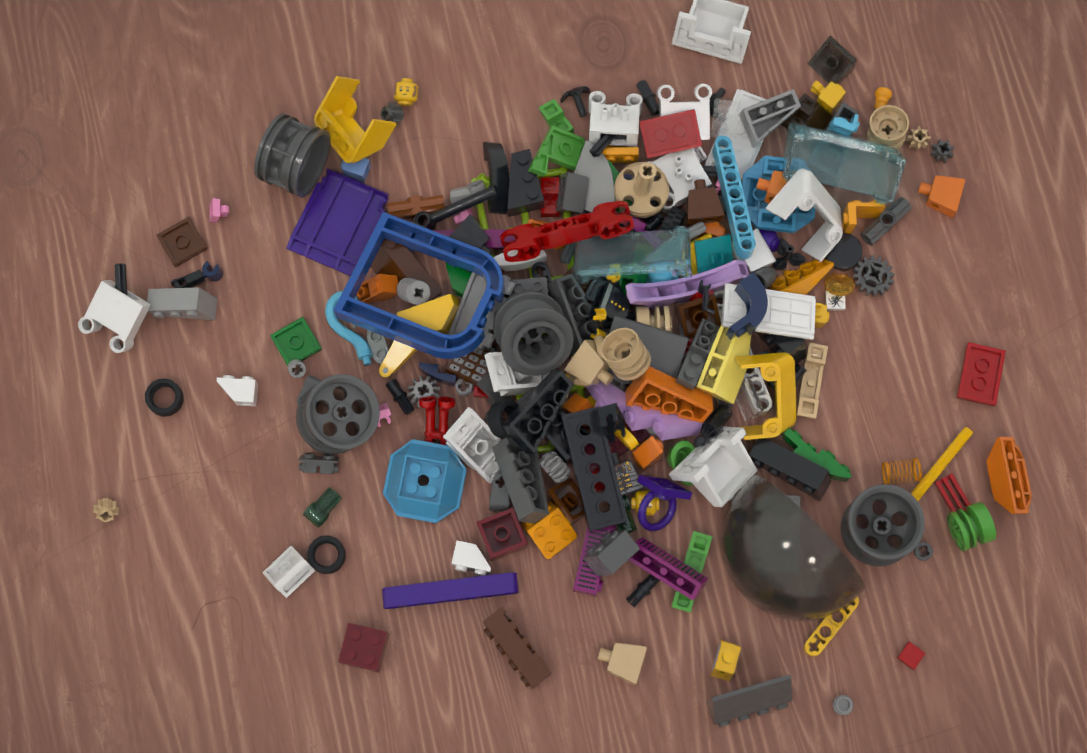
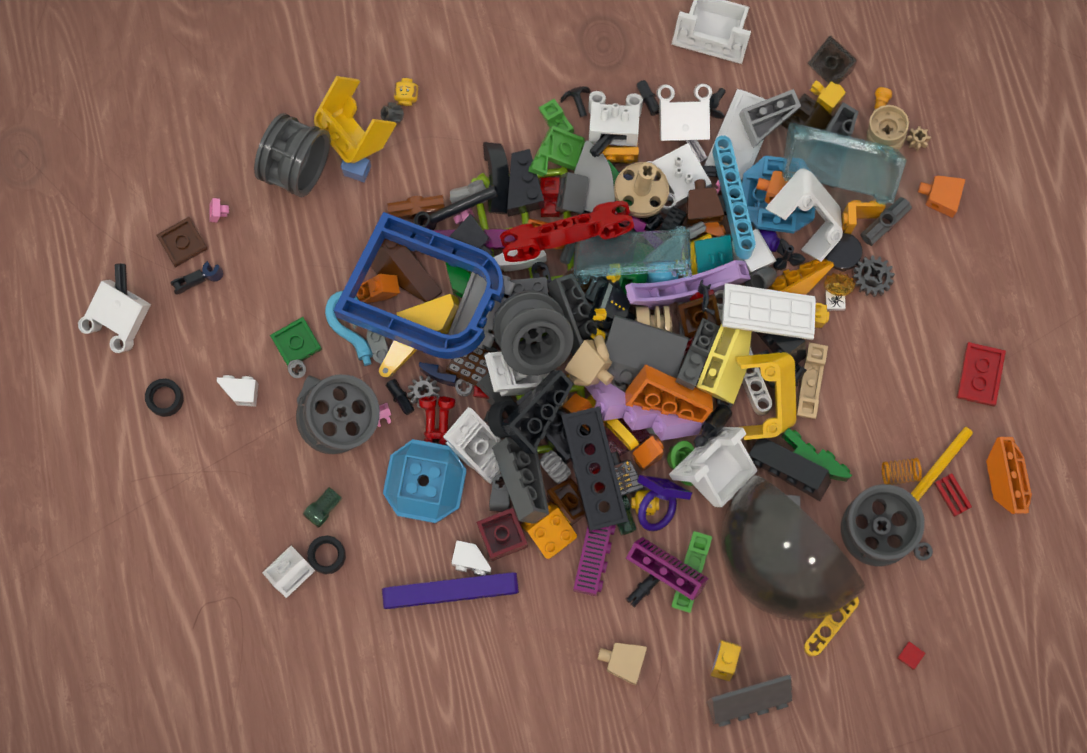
(106, 509): tan gear -> none
(182, 303): light grey wedge -> none
(326, 463): dark grey hinge -> none
(338, 222): dark purple piece -> none
(363, 647): dark red brick -> none
(413, 291): light grey piece -> none
(517, 648): reddish brown wedge -> none
(610, 552): dark grey brick -> none
(611, 421): black hinge -> none
(625, 354): tan wheel -> none
(670, 133): red plate -> none
(726, 120): clear wing -> none
(748, 401): clear piece -> none
(756, 302): dark blue arch -> none
(842, 126): medium azure bracket -> none
(842, 705): light grey plate -> none
(946, 147): dark grey gear -> none
(971, 526): bright green wheel -> none

